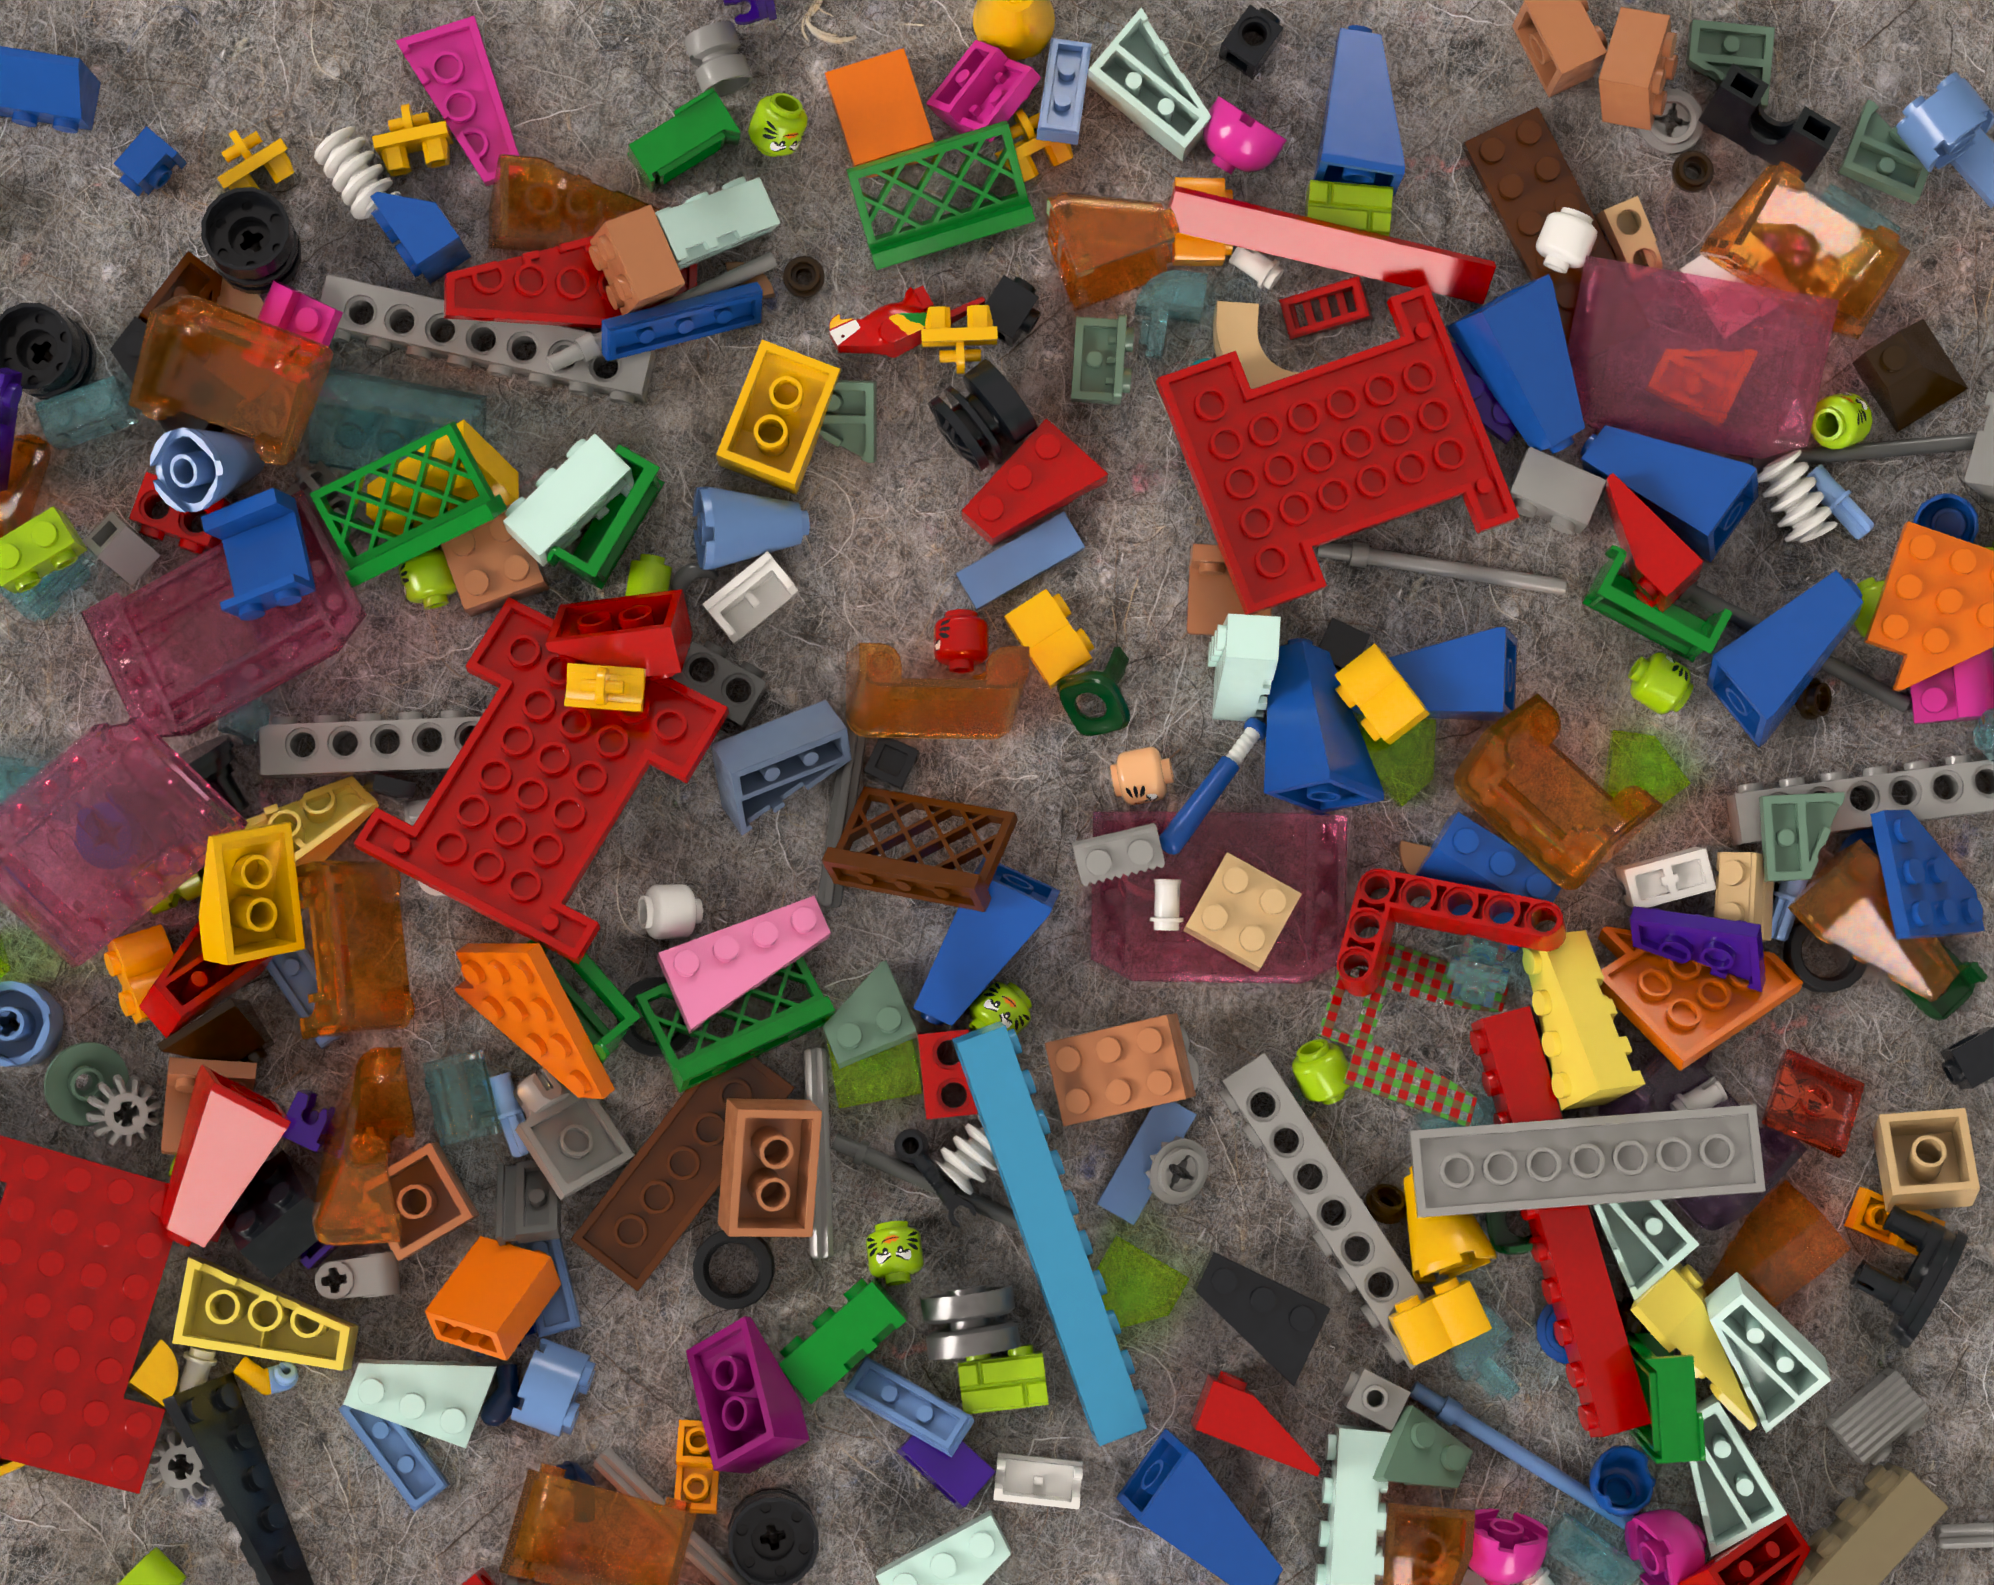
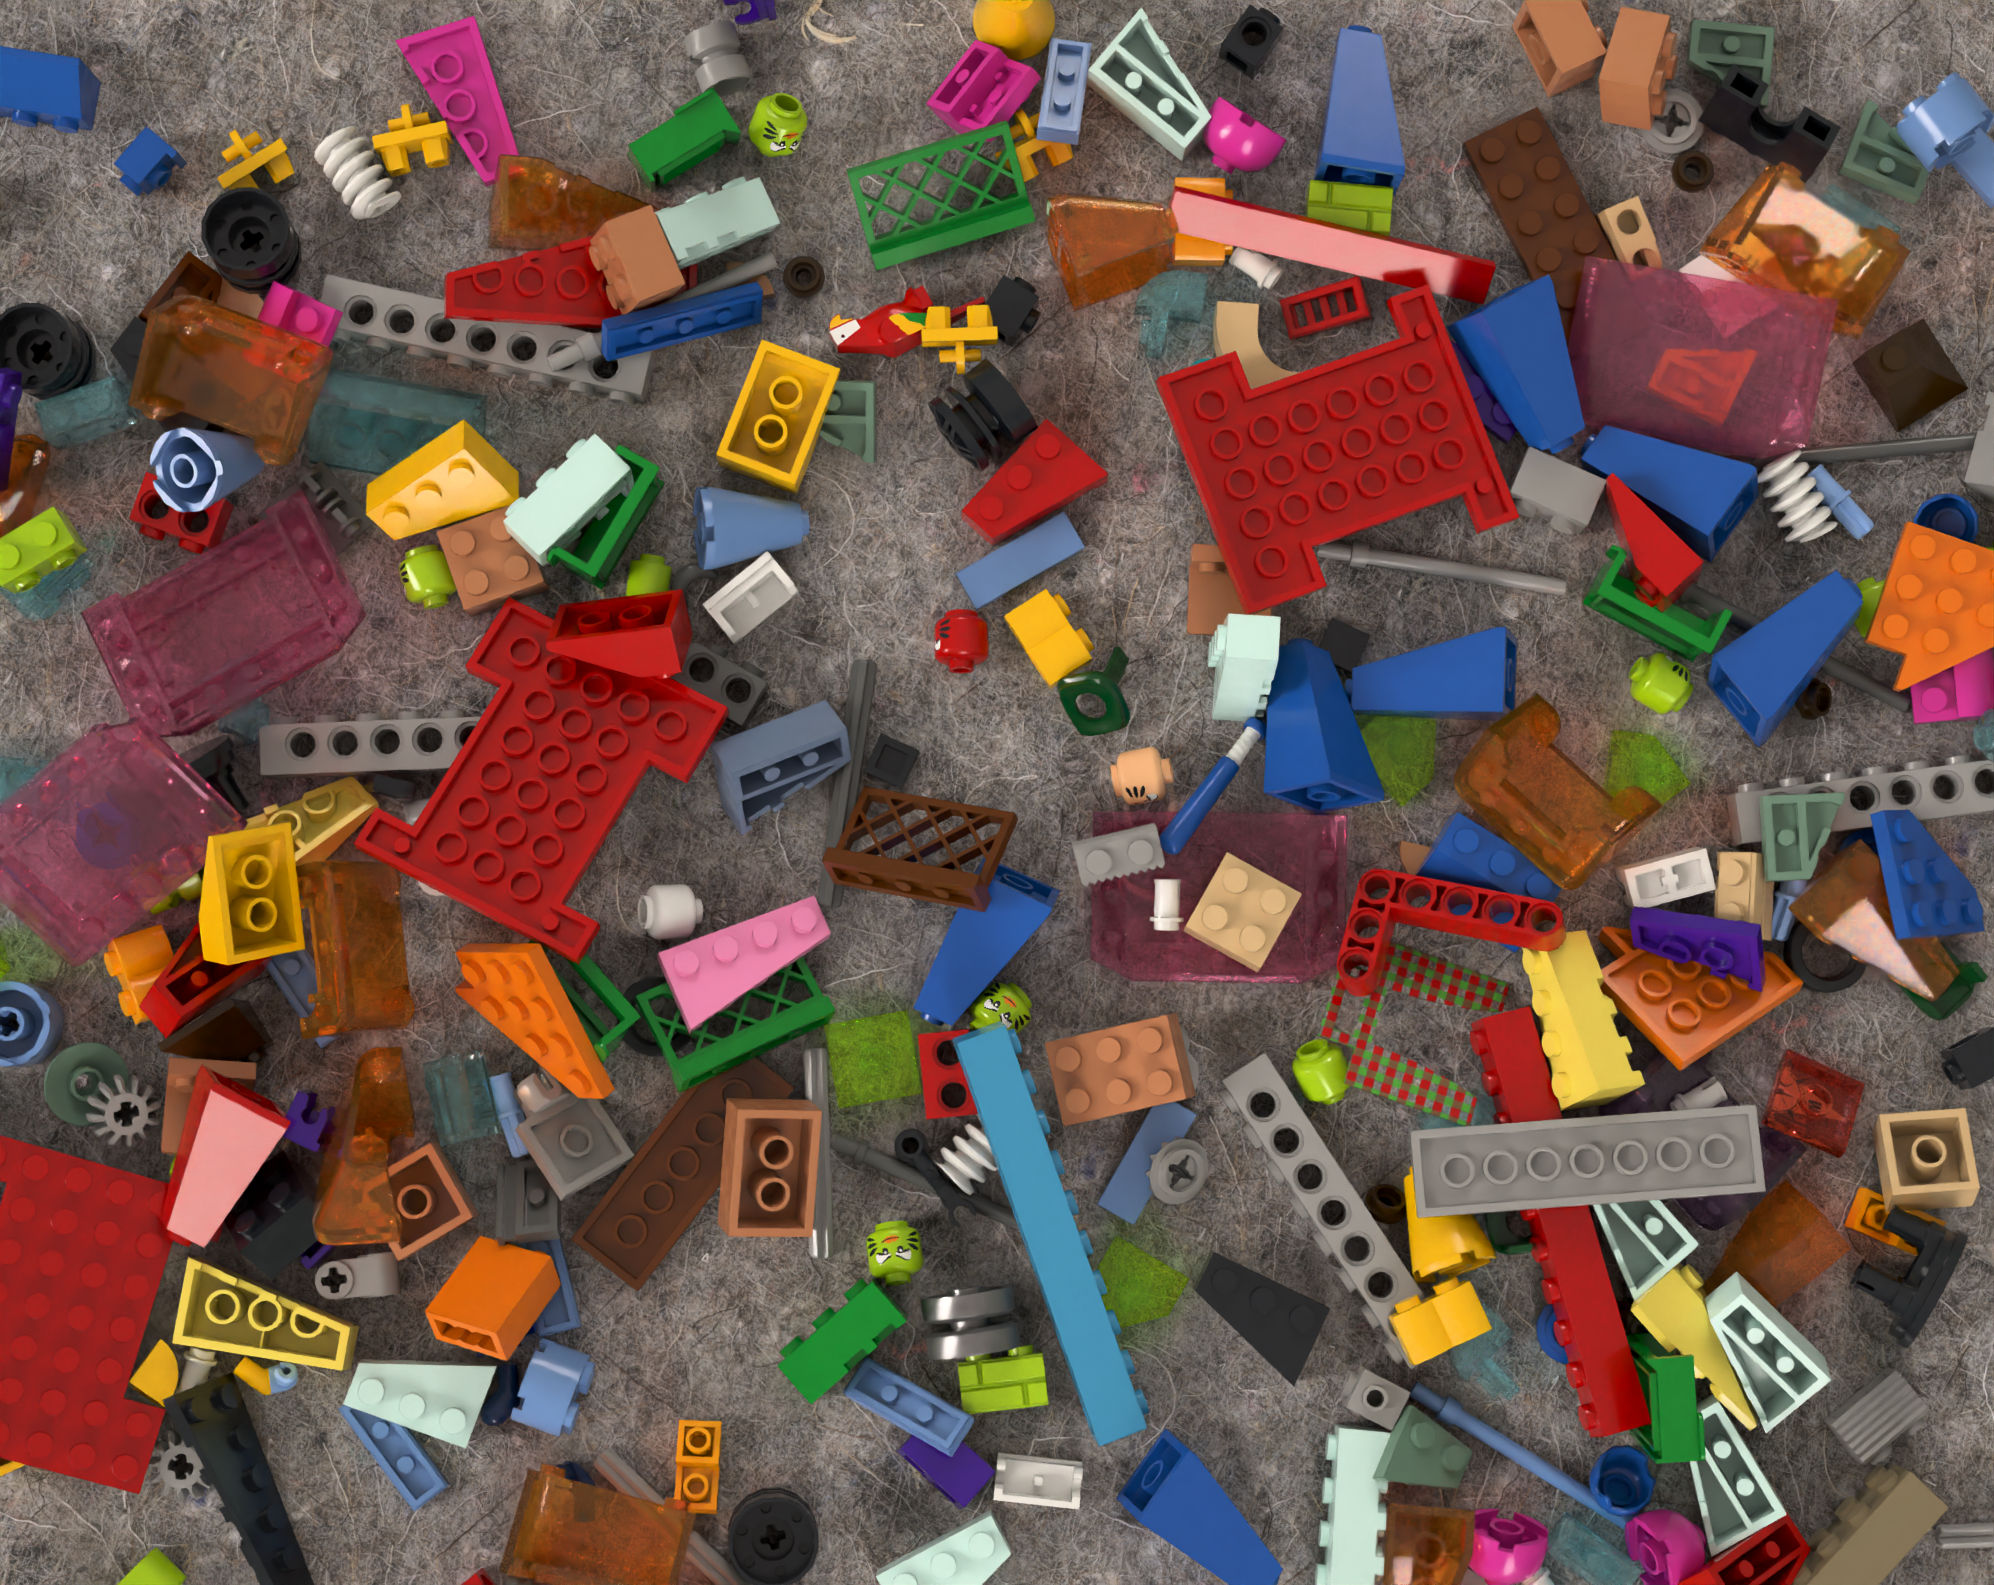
(122, 548): light grey brick -> none
(262, 553): blue panel -> none
(423, 537): green fence -> none
(426, 236): blue slope -> none
(605, 687): yellow hips -> none
(737, 1300): black tyre -> none
(744, 1399): magenta slope -> none
(869, 1019): sand green wing -> none
(878, 108): orange brick -> none
(898, 707): clear orange windscreen -> none
(1099, 360): sand green bracket -> none
(1237, 1417): red slope -> none
(1381, 695): yellow brick -> none
(1478, 971): clear light blue brick -> none
(1566, 239): white head -> none
(1841, 420): lime head -> none

